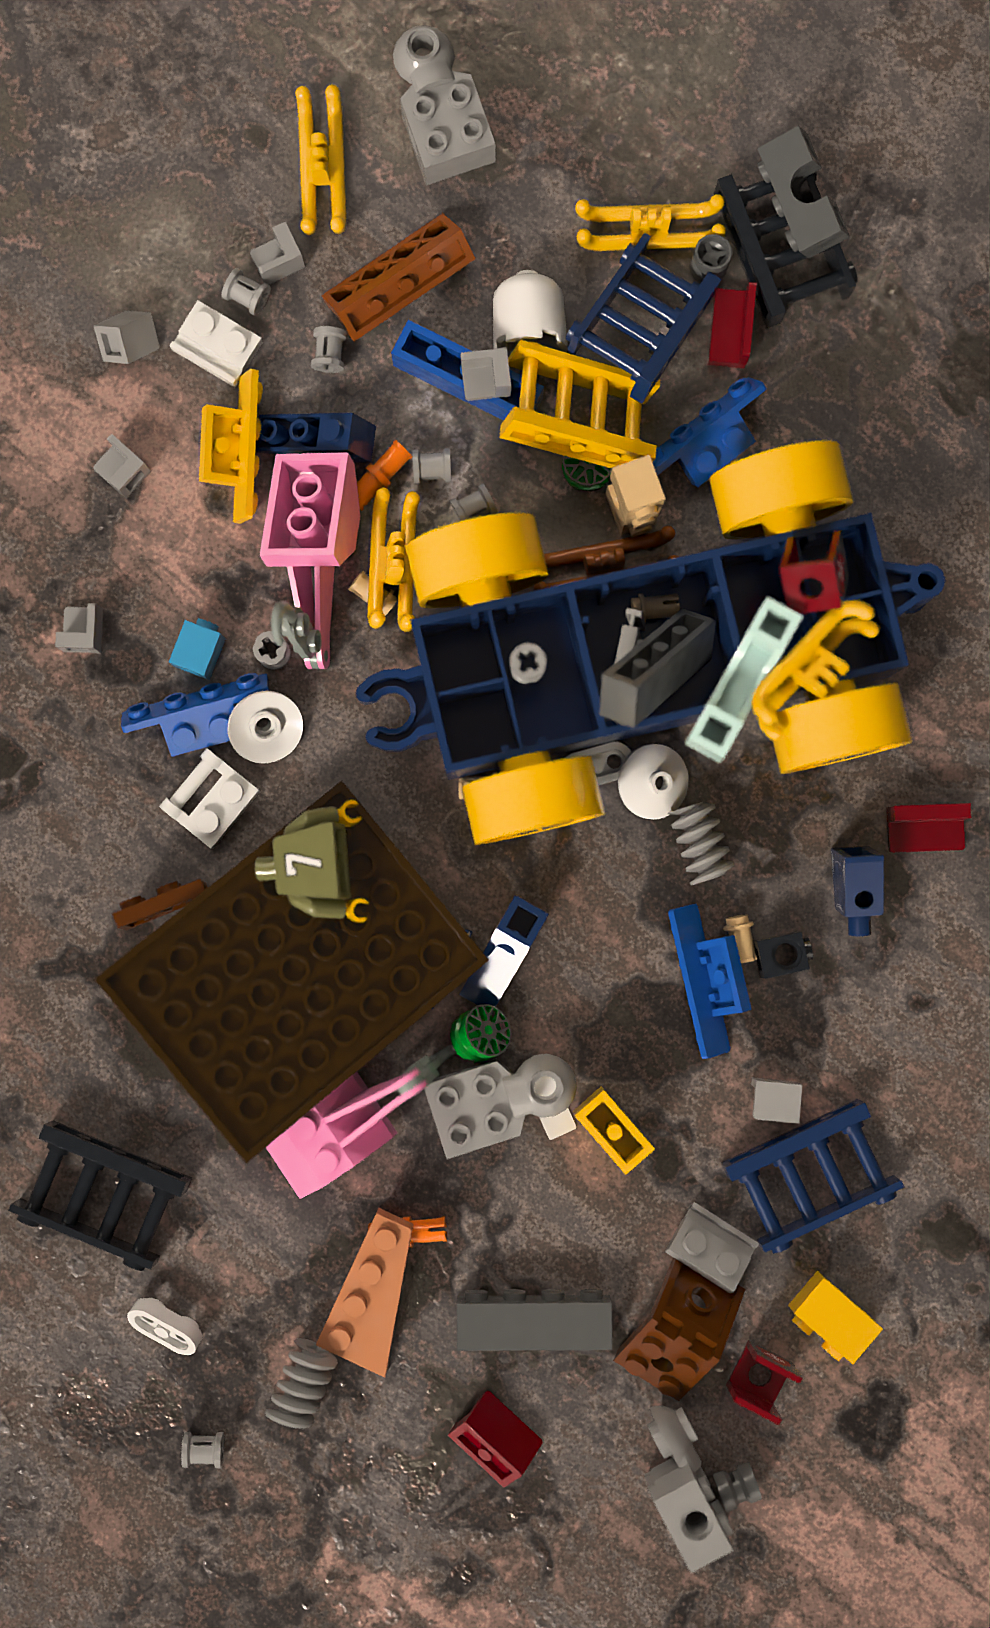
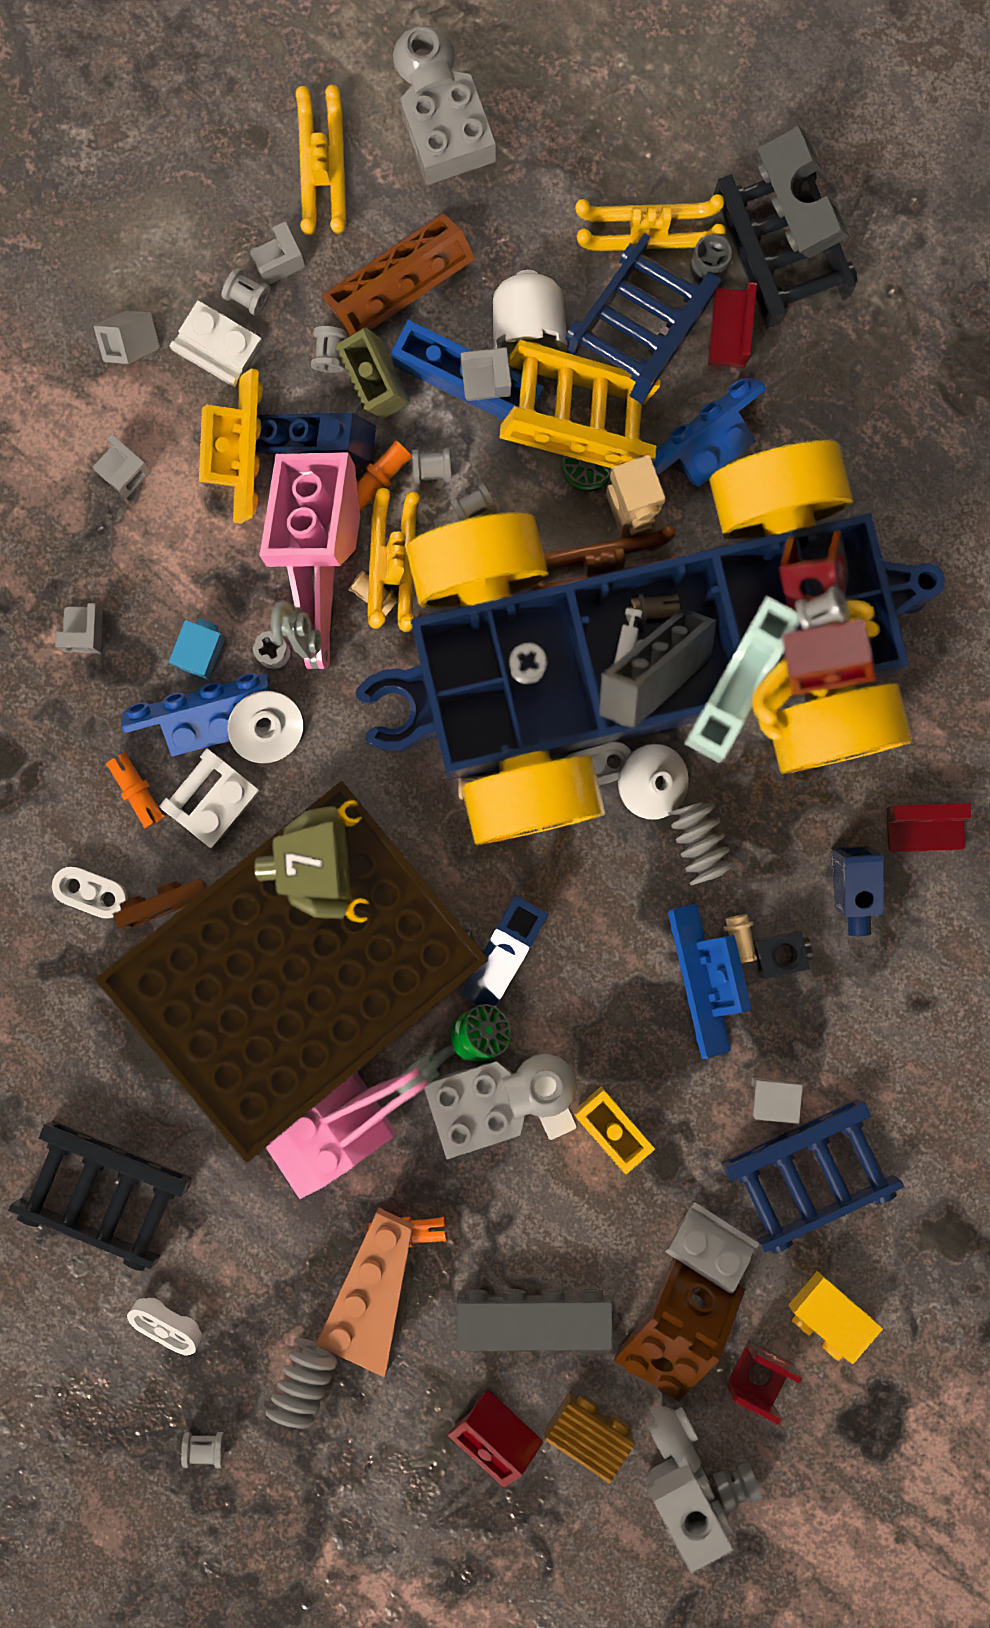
(91, 891): none -> white plate
(135, 790): none -> orange pin
(373, 374): none -> olive brick
(590, 1436): none -> pearl gold brick
(823, 609): none -> light grey bush
(828, 657): none -> dark red panel

